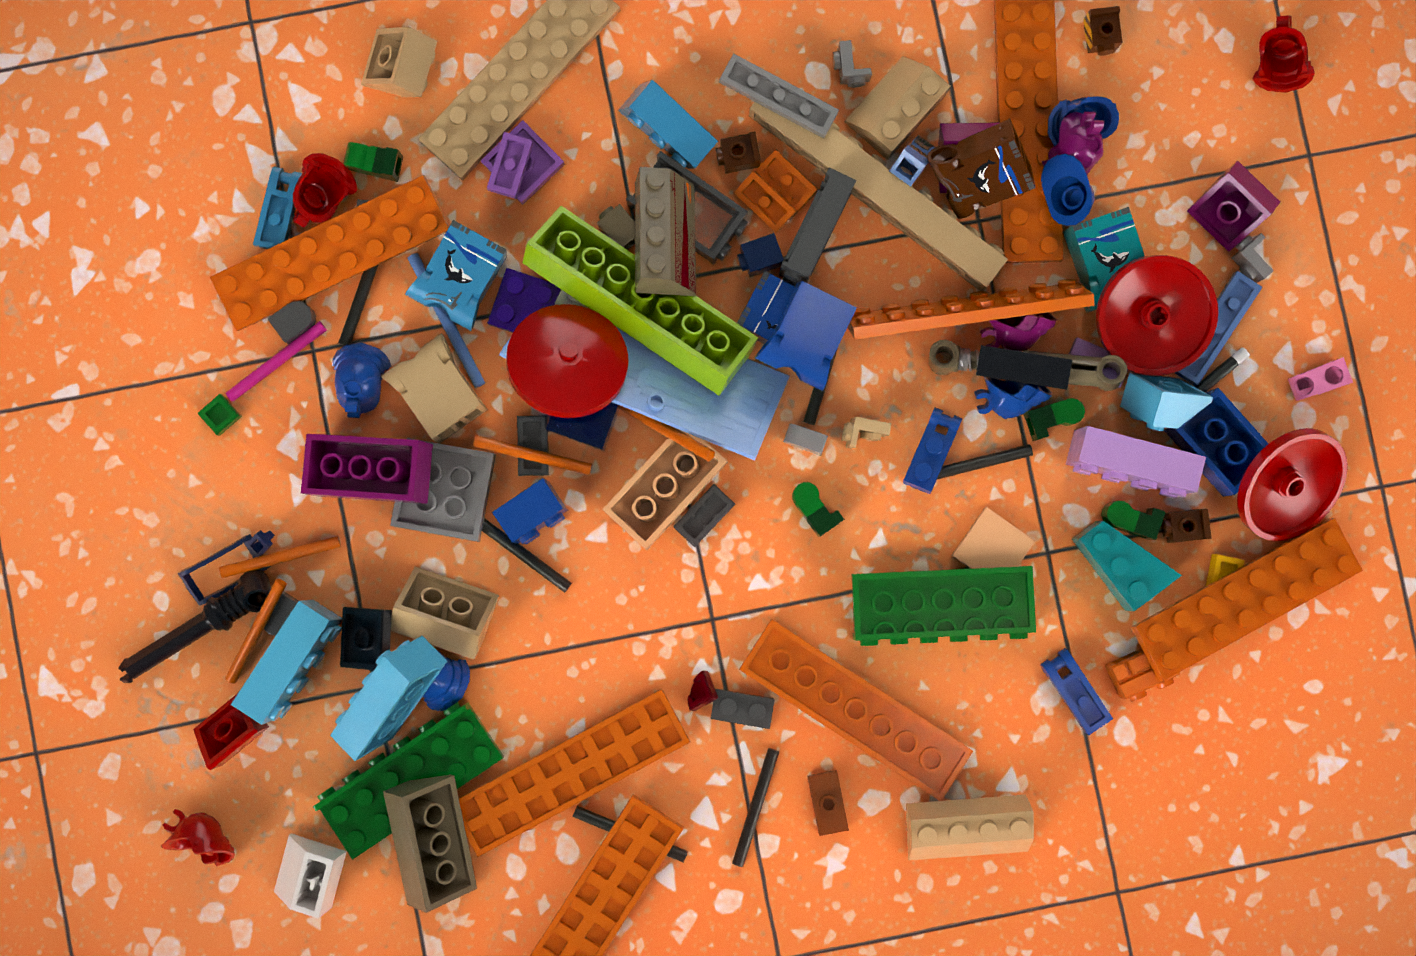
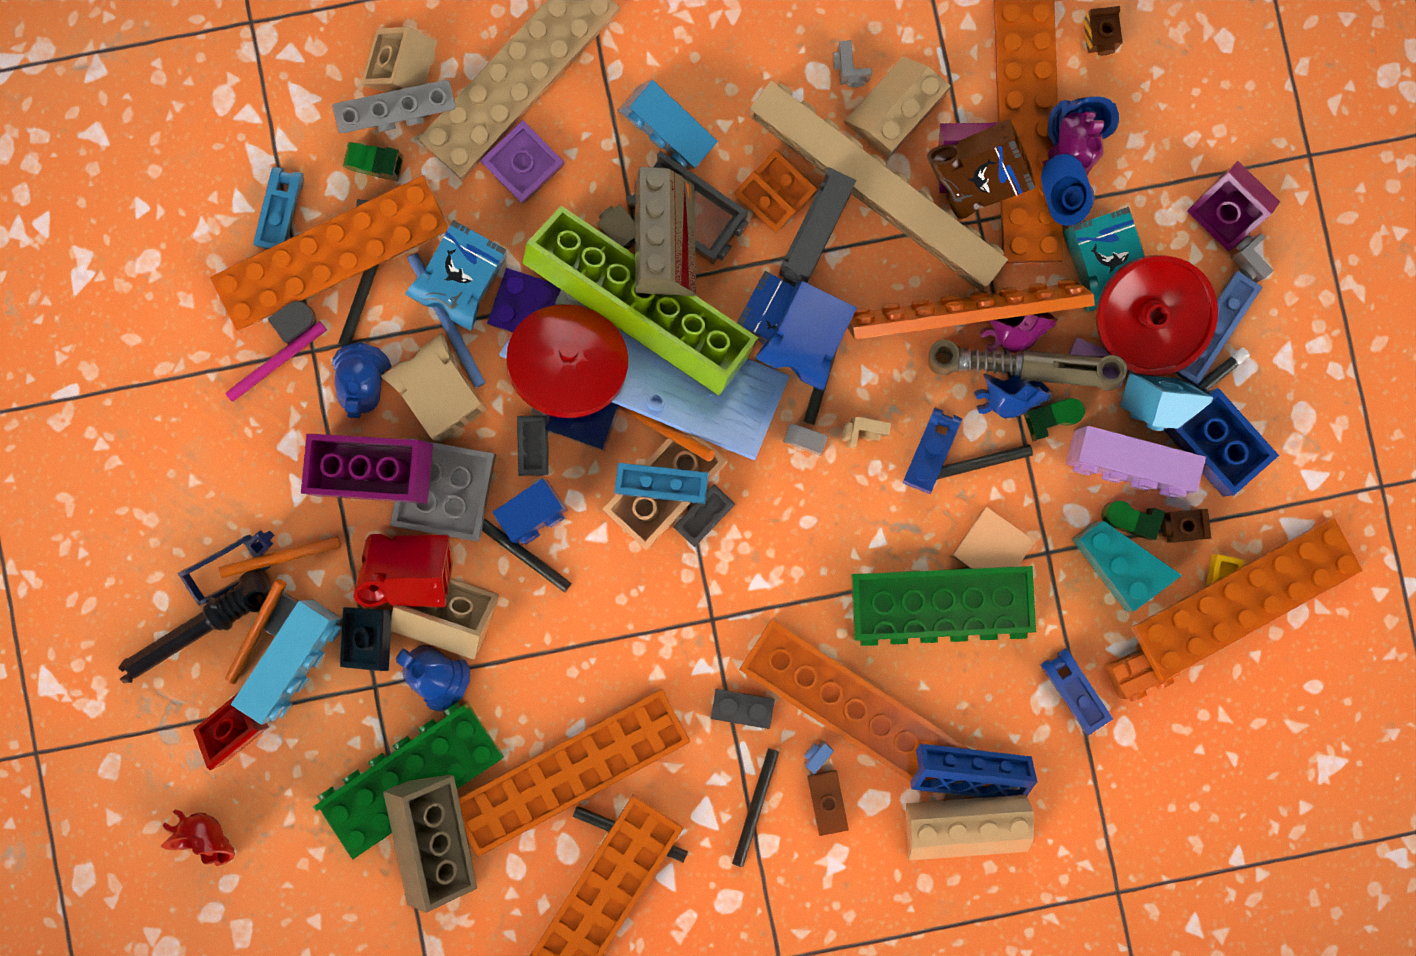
(219, 414): green tile -> none
(309, 875): white slope -> none
(321, 188): red helmet -> none
(387, 697): medium azure brick -> none
(393, 107): none -> light grey bracket
(404, 571): none -> red piece
(510, 165): medium lavender plate -> none
(532, 455): orange bar -> none
(661, 483): none -> dark azure plate
(701, 691): dark red tile -> none
(747, 160): reddish brown brick -> none
(760, 255): dark blue brick -> none
(778, 96): light grey plate -> none
(813, 510): leg -> none
(817, 755): none -> medium blue plate
(914, 159): medium blue leg -> none
(975, 769): none -> blue fence
(1024, 367): black tile -> none
(1283, 59): red helmet -> none
(1292, 484): red dish -> none
(1320, 379): bright pink leg -> none

